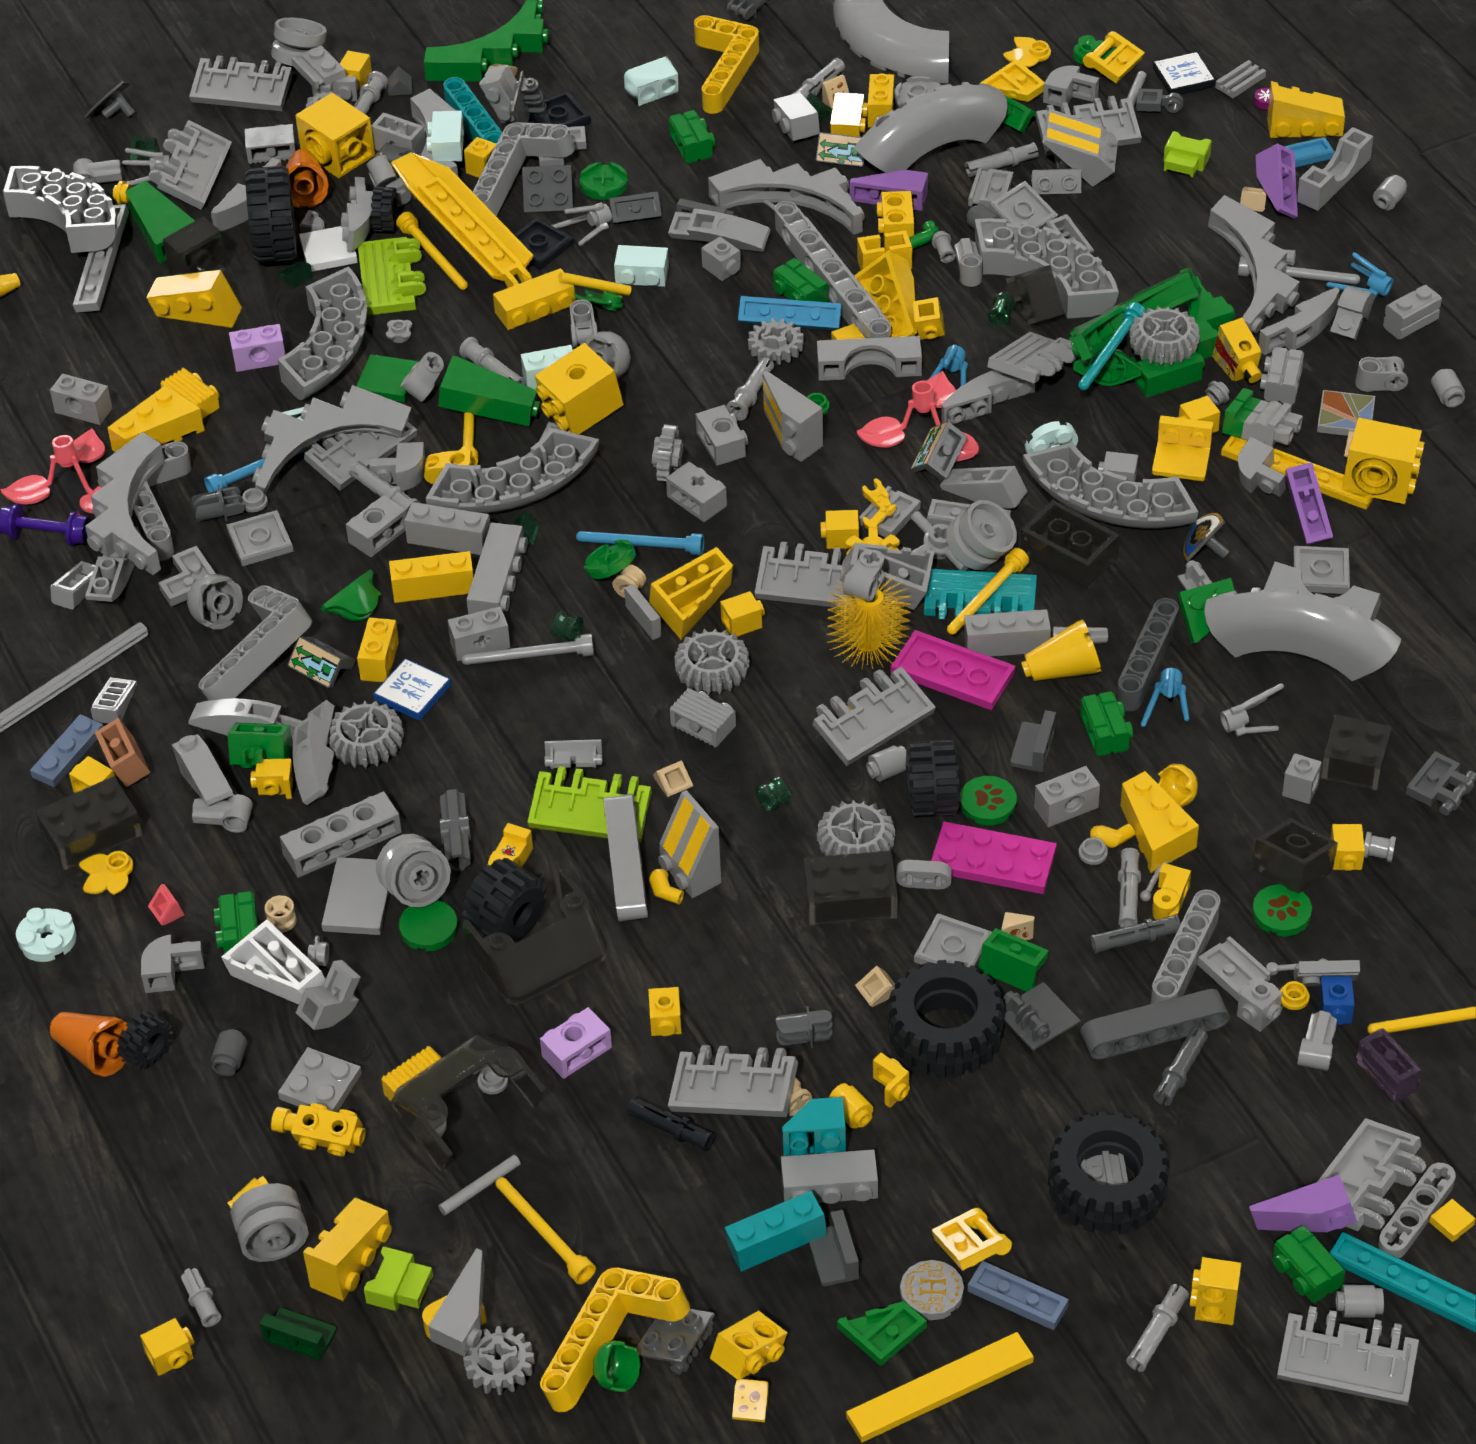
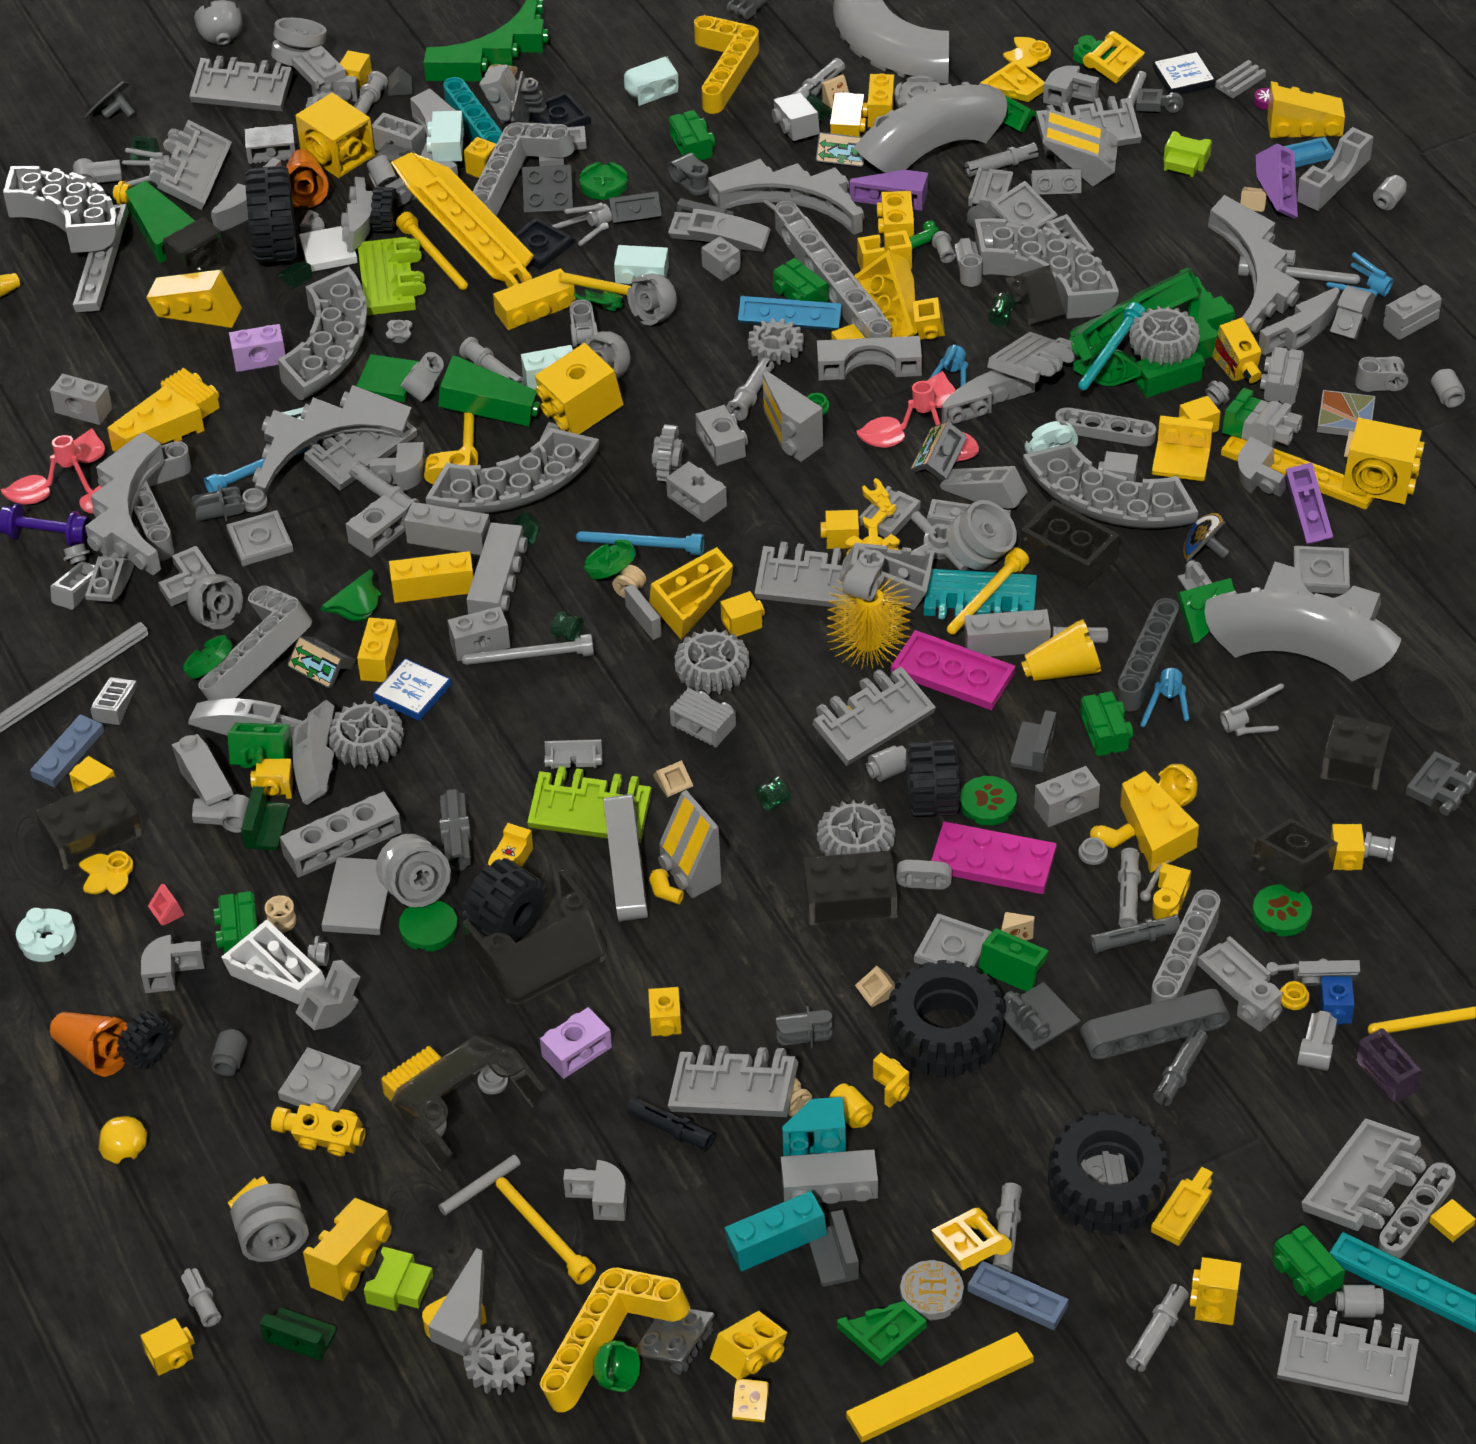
(76, 553): none -> light grey plate
(122, 752): nougat brick -> none
(122, 1138): none -> yellow hair
(202, 662): none -> green tile
(219, 22): none -> light grey cylinder
(263, 821): none -> dark green panel
(603, 1185): none -> light grey brick
(652, 298): none -> light grey cylinder
(690, 173): none -> dark grey piece
(1008, 1218): none -> light grey pin
(1106, 423): none -> light grey beam
(1183, 1207): none -> yellow hinge
(1301, 778): light grey brick -> none
(1317, 1206): medium lavender slope -> none

